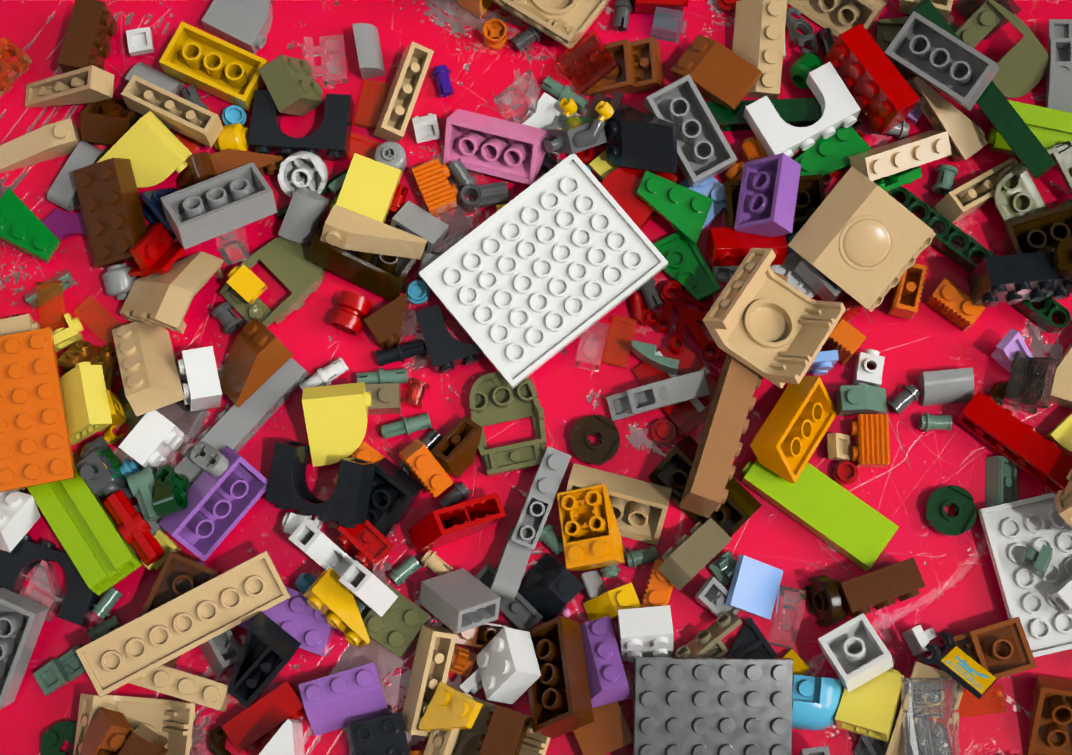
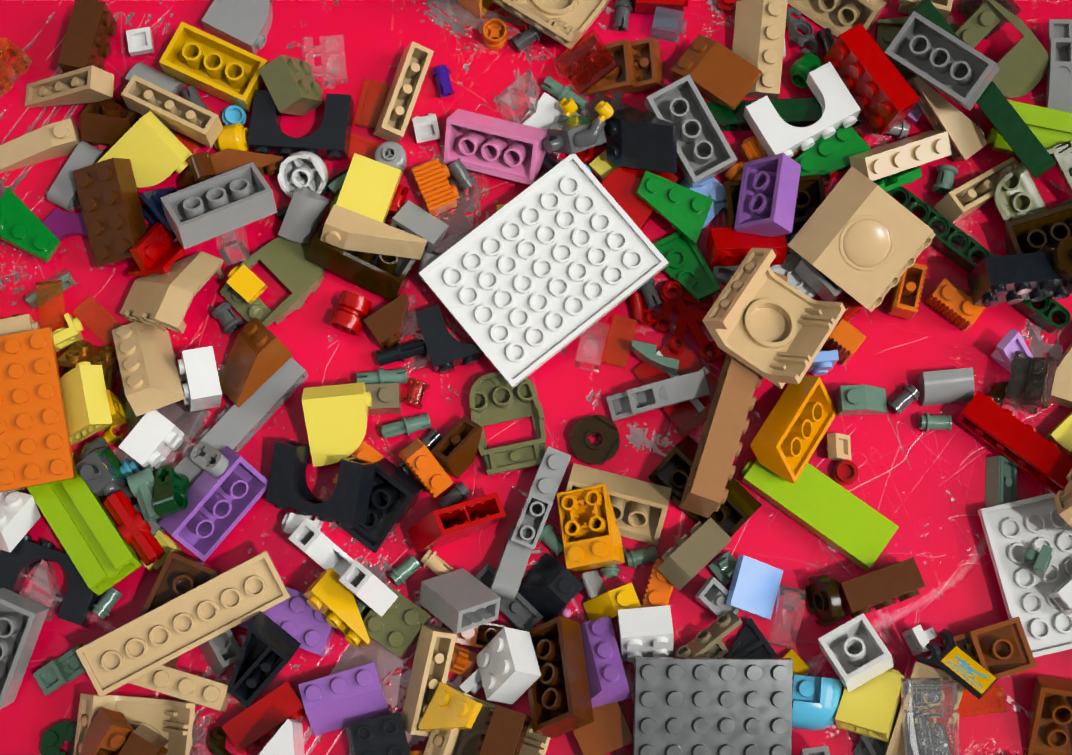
(103, 628): sand green pin -> none
(118, 281): light grey head -> none
(304, 581): medium azure tile -> none
(325, 375): white pin -> none
(364, 544): red bracket -> none
(368, 50): light grey brick -> none
(418, 292): medium azure plate -> none
(486, 195): dark grey piece -> none
(663, 431): red plate -> none
(862, 374): white brick -> none
(871, 440): orange brick -> none
(964, 507): dark green plate -> none

